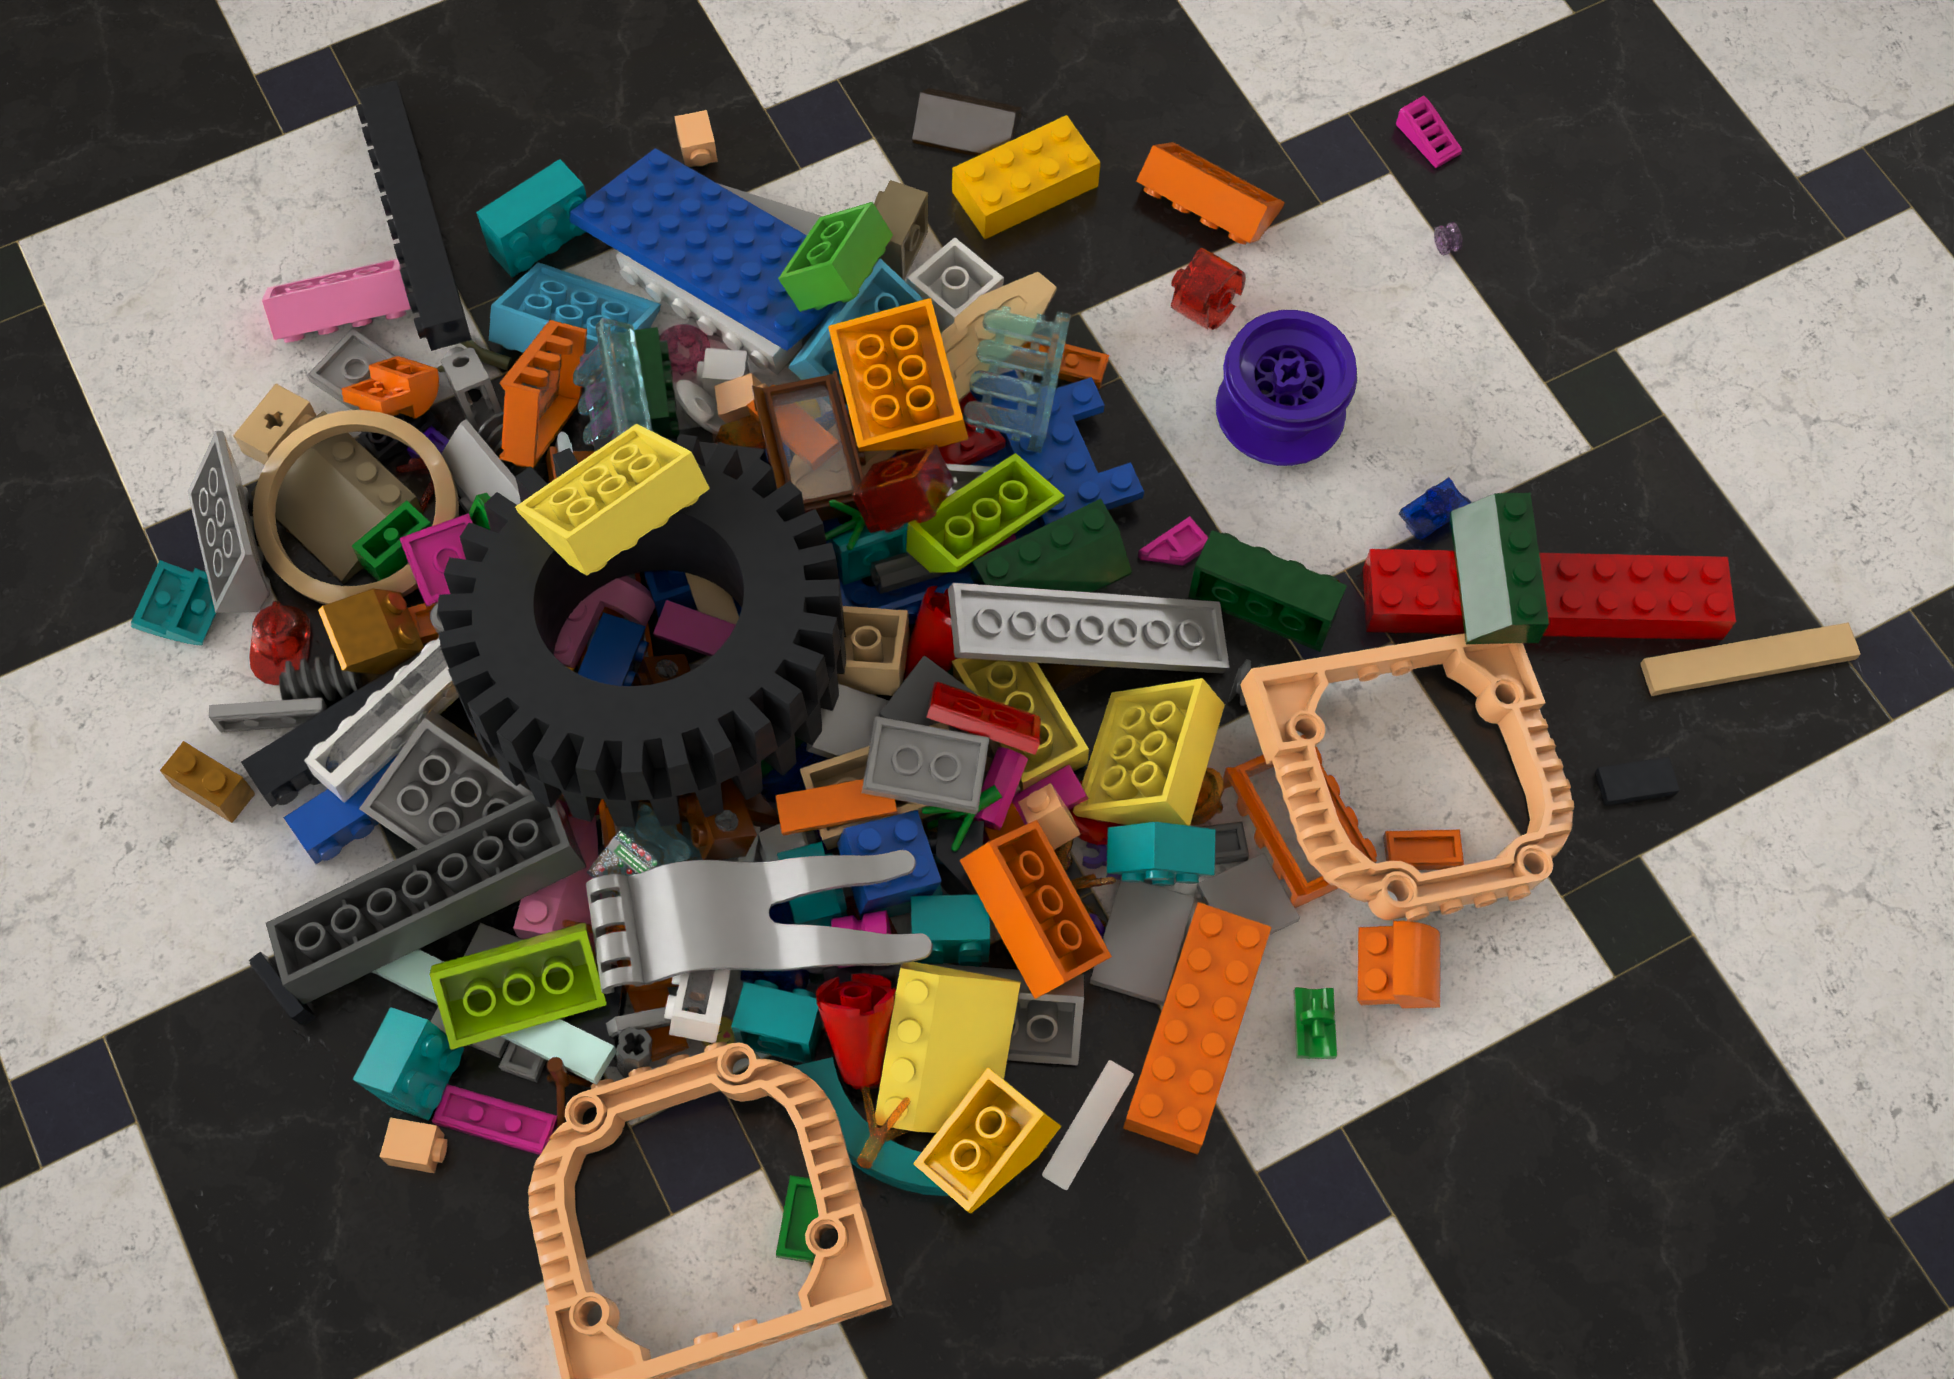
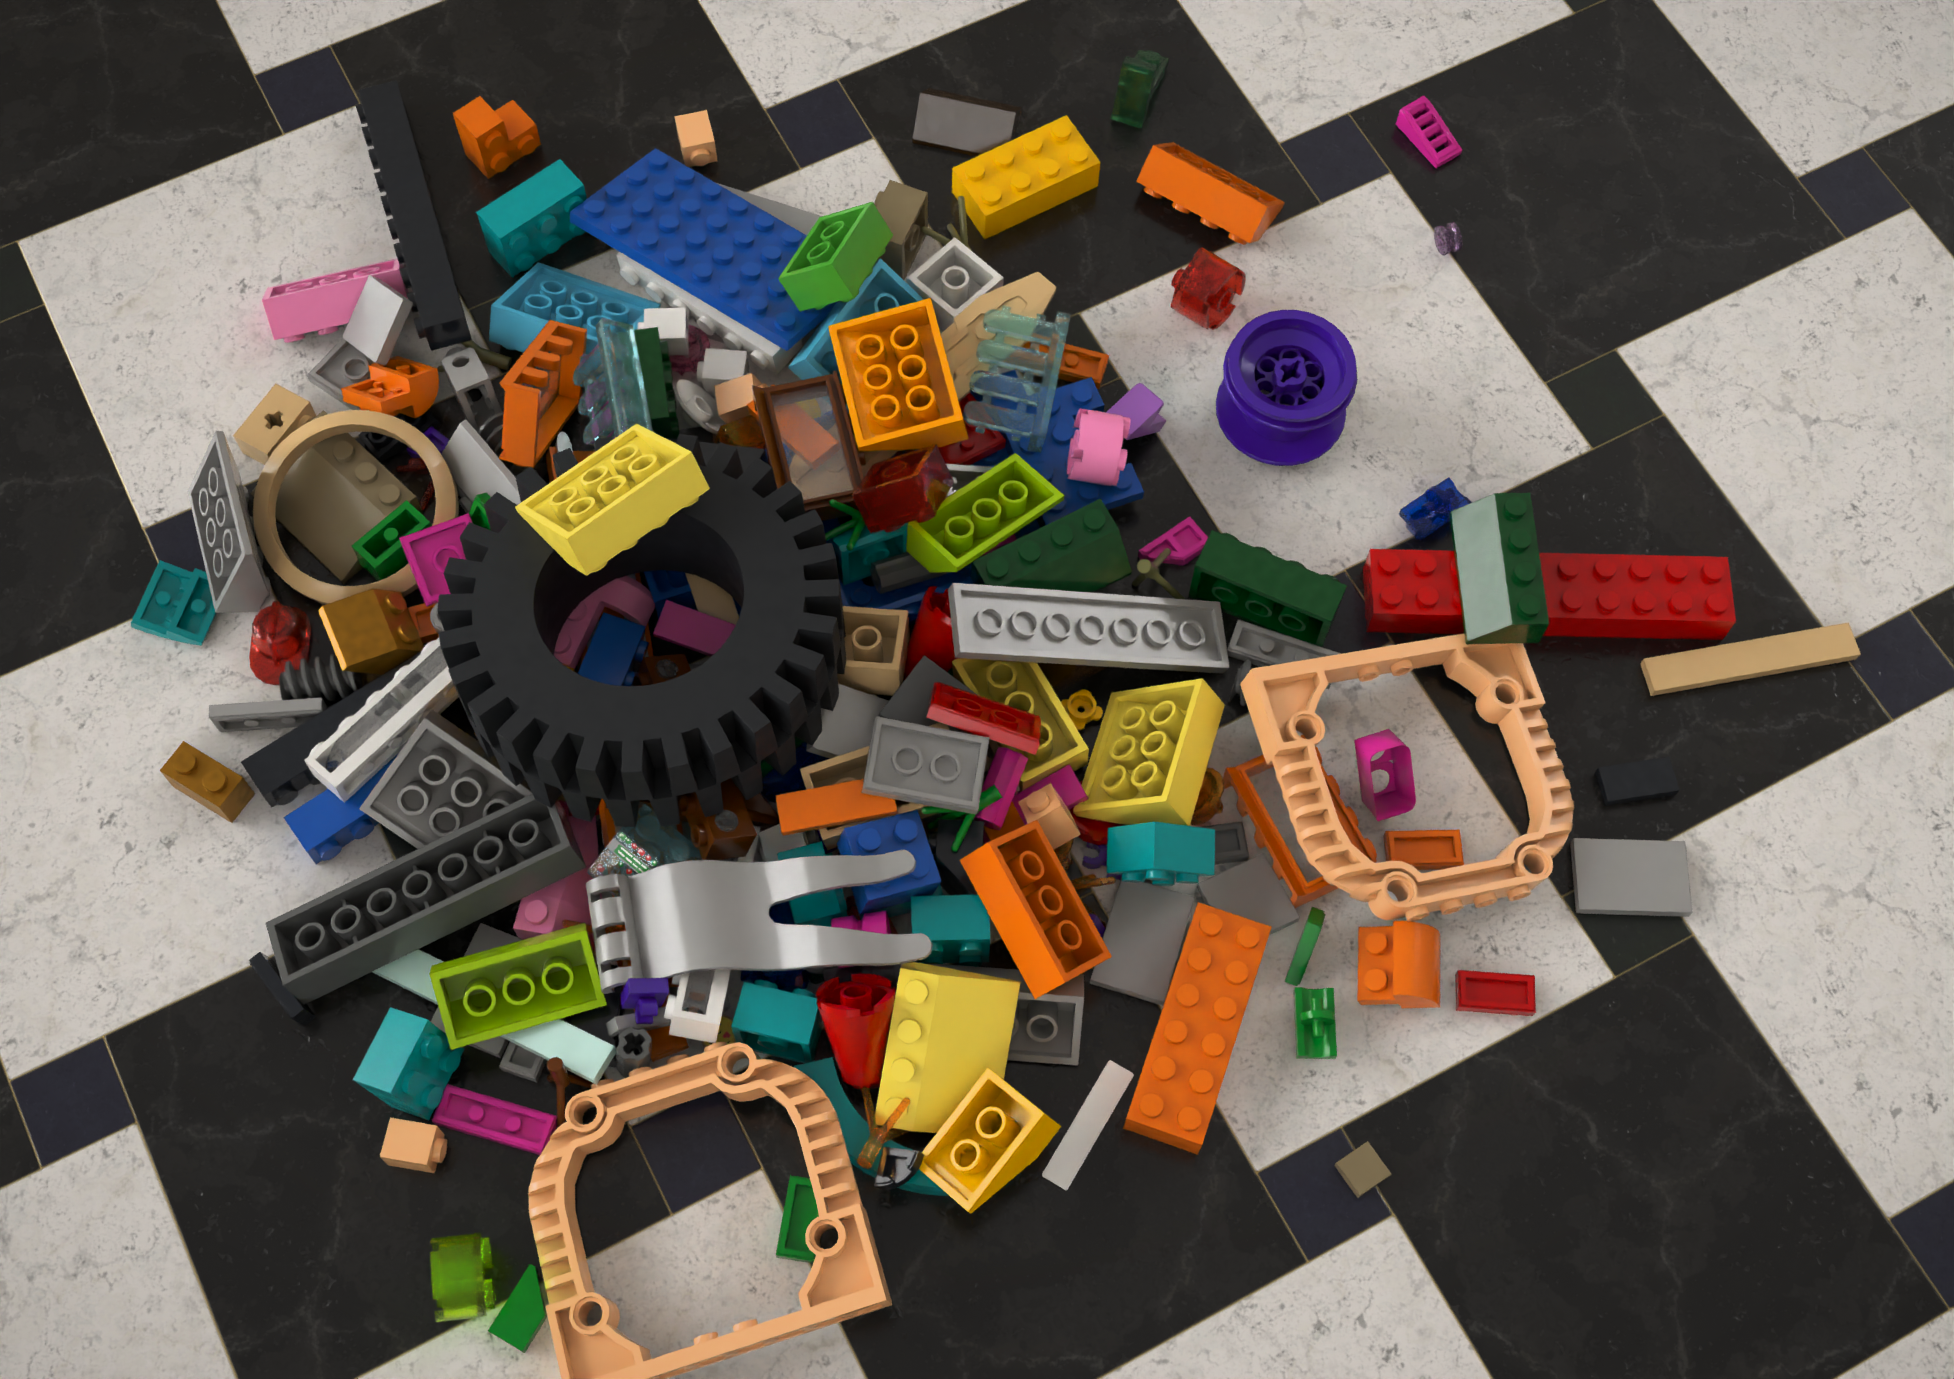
(377, 320): none -> tile
(460, 1276): none -> clear neon green brick
(495, 137): none -> orange brick
(522, 1312): none -> green tile
(645, 997): none -> dark purple tile
(672, 327): none -> white brick
(897, 1167): none -> black tile
(963, 238): none -> olive plant
(1083, 699): none -> yellow plate
(1096, 447): none -> bright pink brick
(1136, 86): none -> clear green bracket
(1142, 408): none -> medium lavender slope
(1151, 571): none -> olive plant
(1271, 647): none -> light grey tile
(1305, 946): none -> green tile
(1362, 1169): none -> dark tan tile
(1400, 792): none -> dark pink piece
(1495, 993): none -> red tile
(1630, 877): none -> light grey tile

